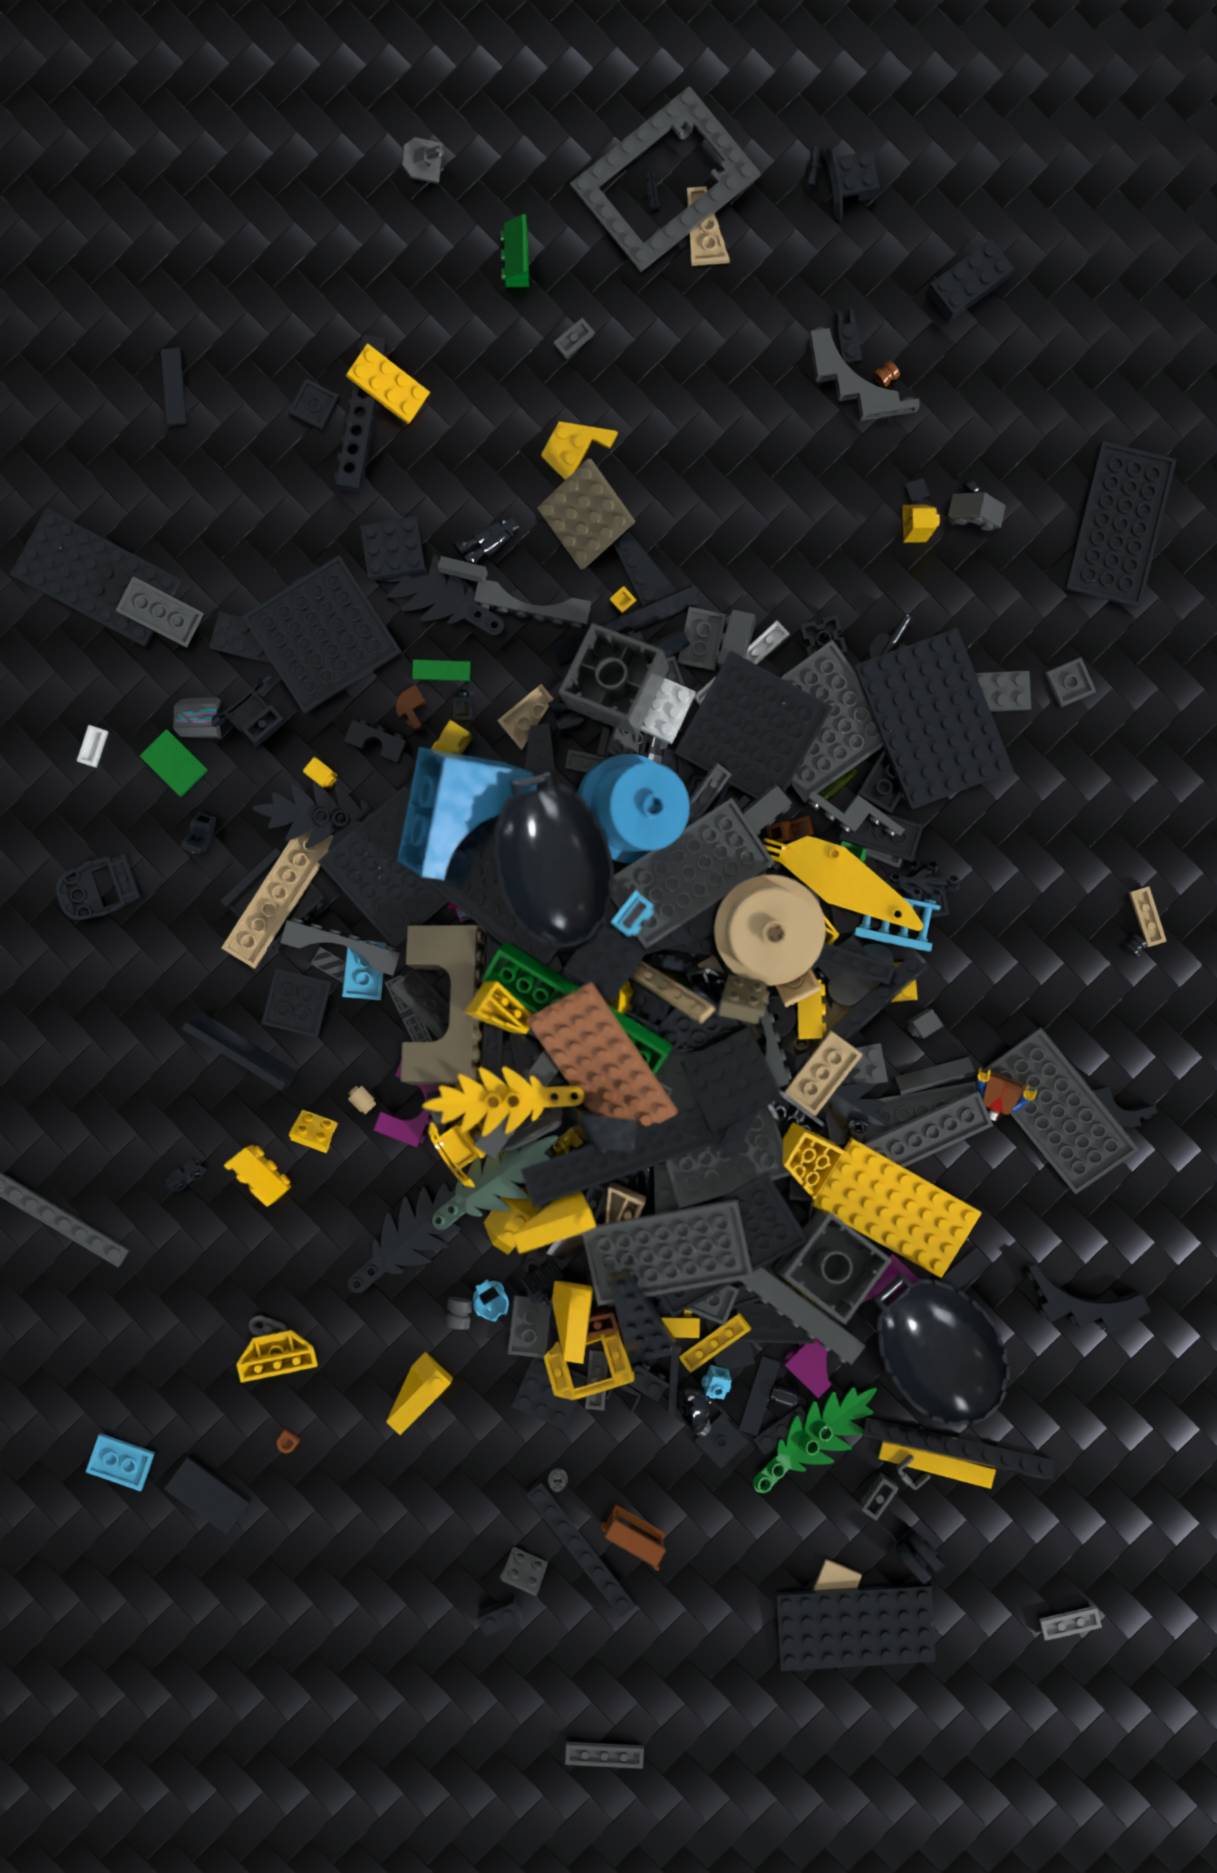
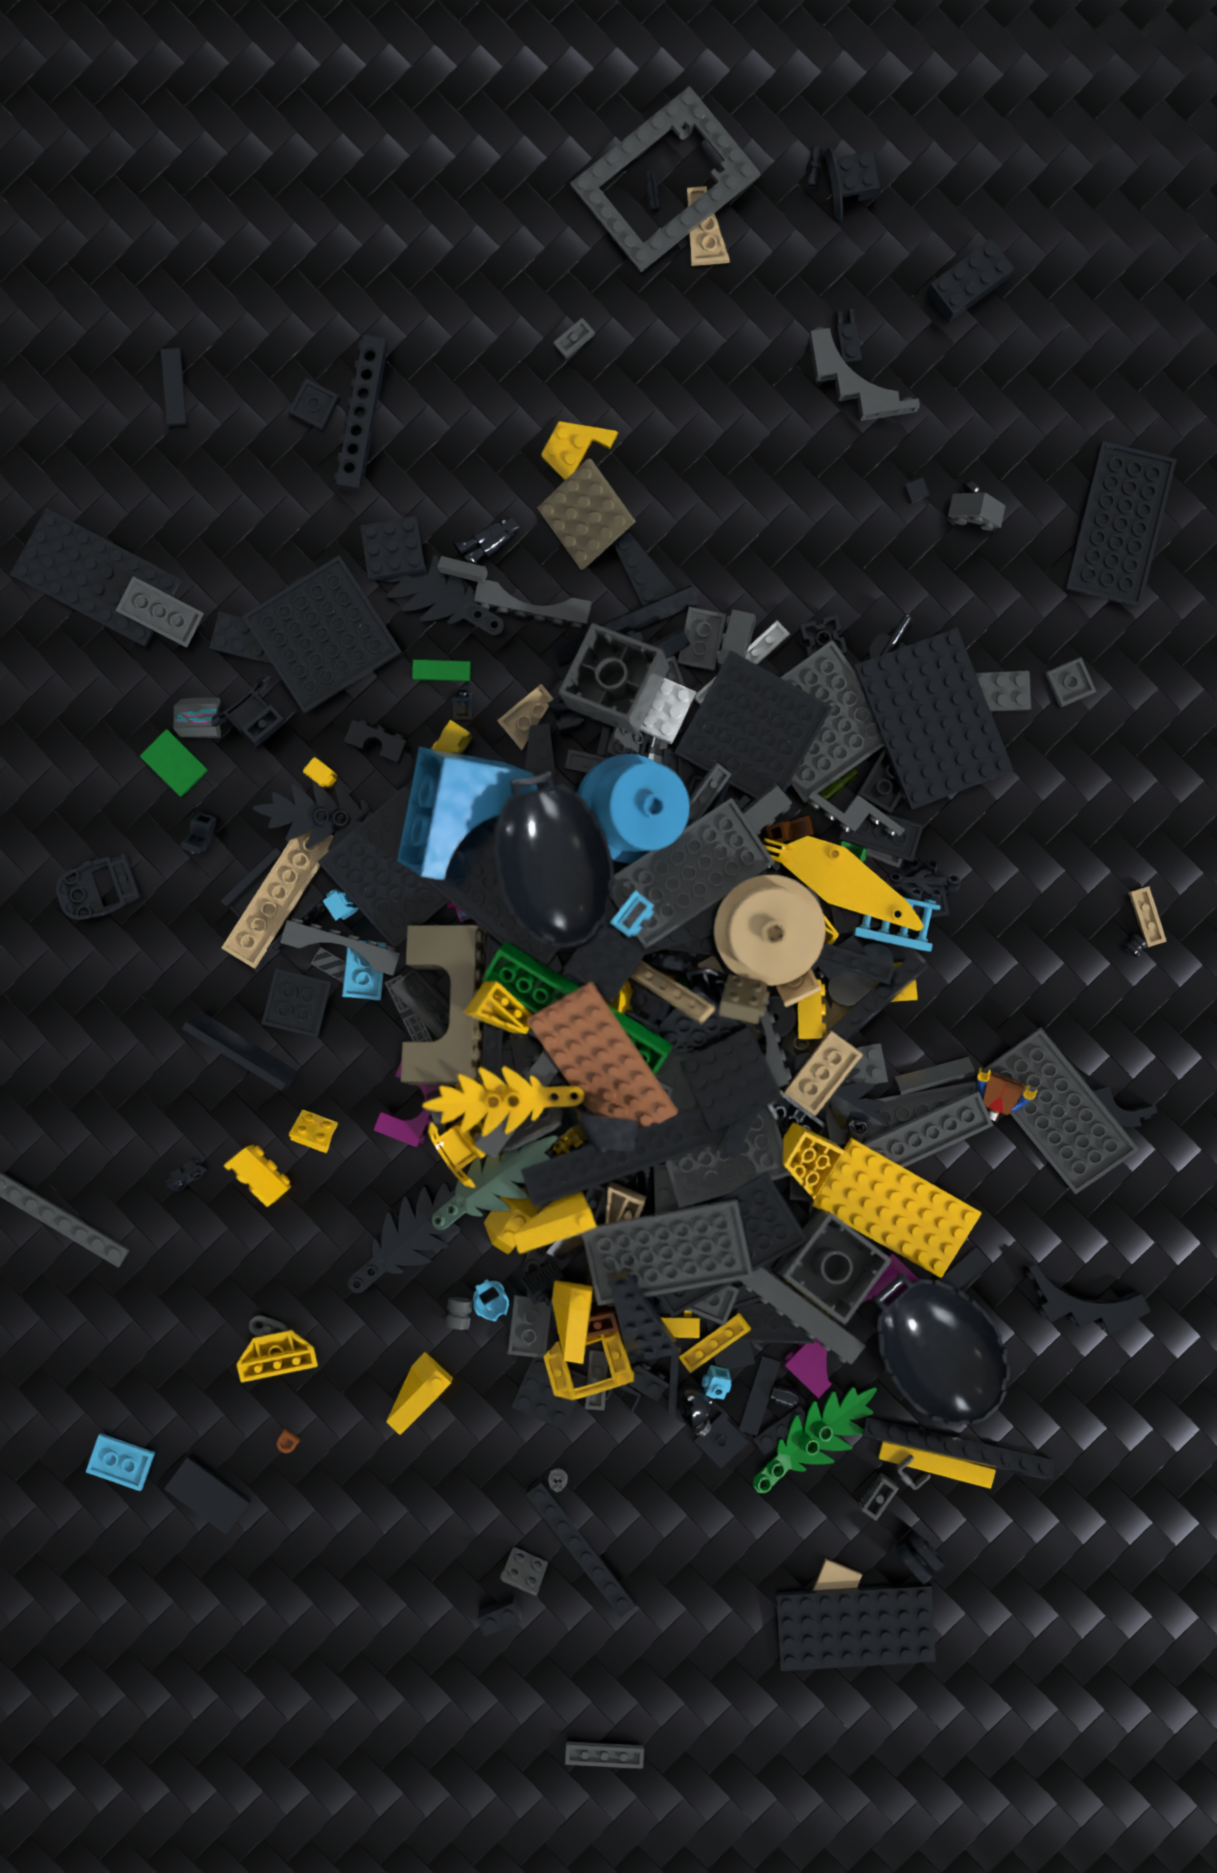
(92, 746): white tile -> none
(339, 904): none -> medium azure window
(361, 1099): tan brick -> none
(387, 383): yellow plate -> none
(407, 703): reddish brown brick -> none
(422, 159): flat silver piece -> none
(515, 252): green slope -> none
(622, 600): yellow plate -> none
(633, 1540): dark orange piece -> none
(886, 374): dark orange wheel -> none
(919, 522): yellow wedge -> none
(924, 1023): dark grey brick -> none
(1070, 1623): light grey plate -> none

